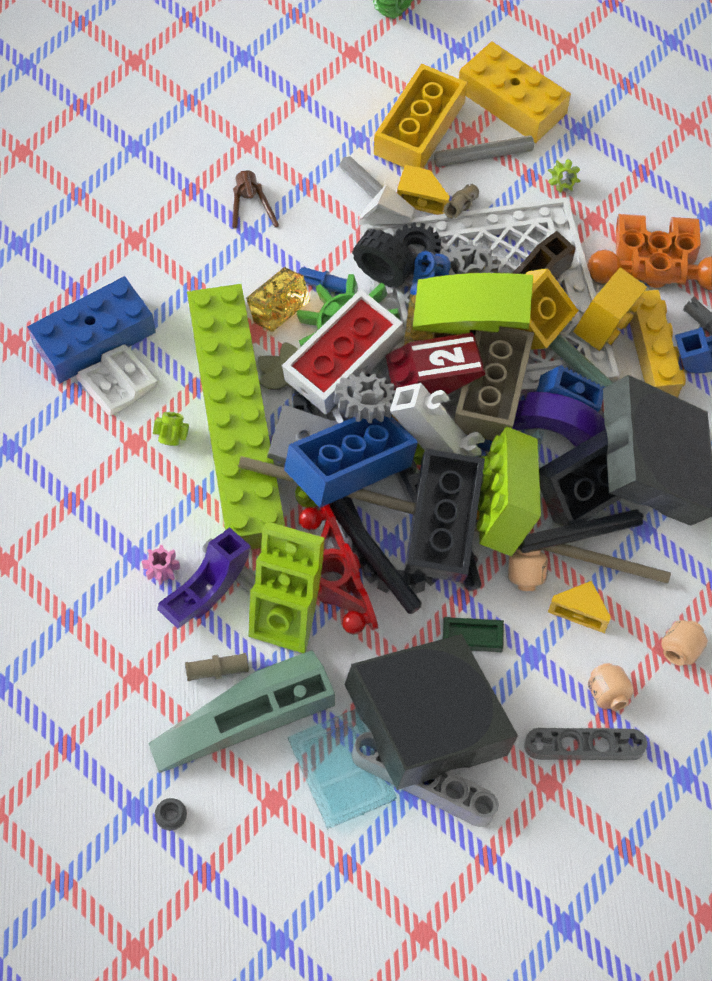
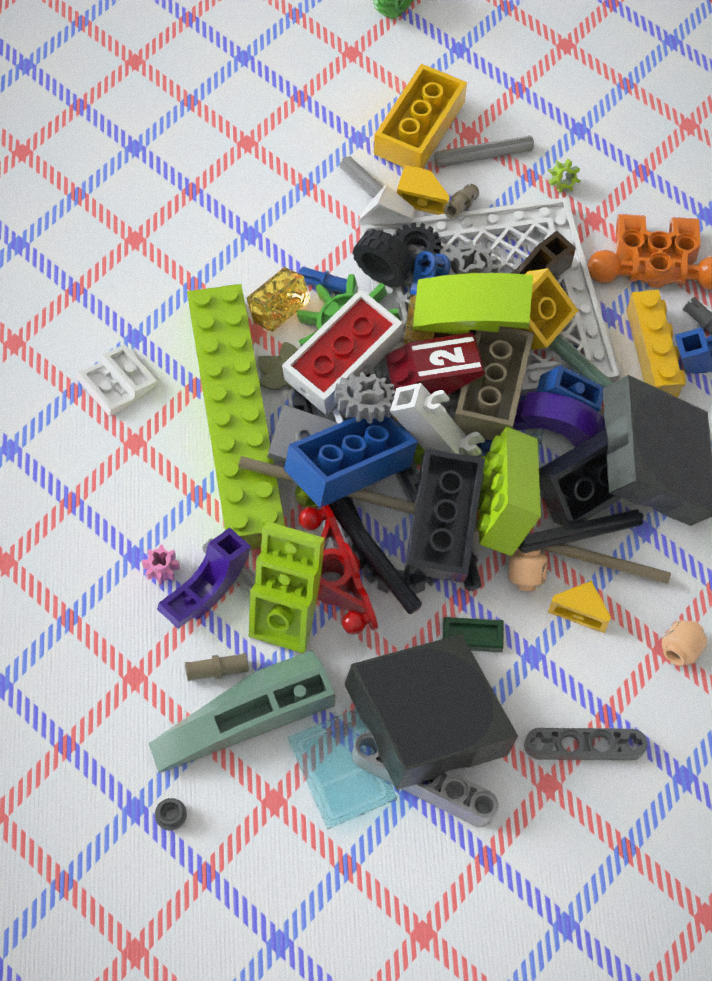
(90, 327): blue brick -> none
(170, 428): lime gear -> none
(247, 188): reddish brown plant -> none
(514, 91): yellow brick -> none
(610, 687): light nougat head -> none
(611, 310): yellow brick -> none

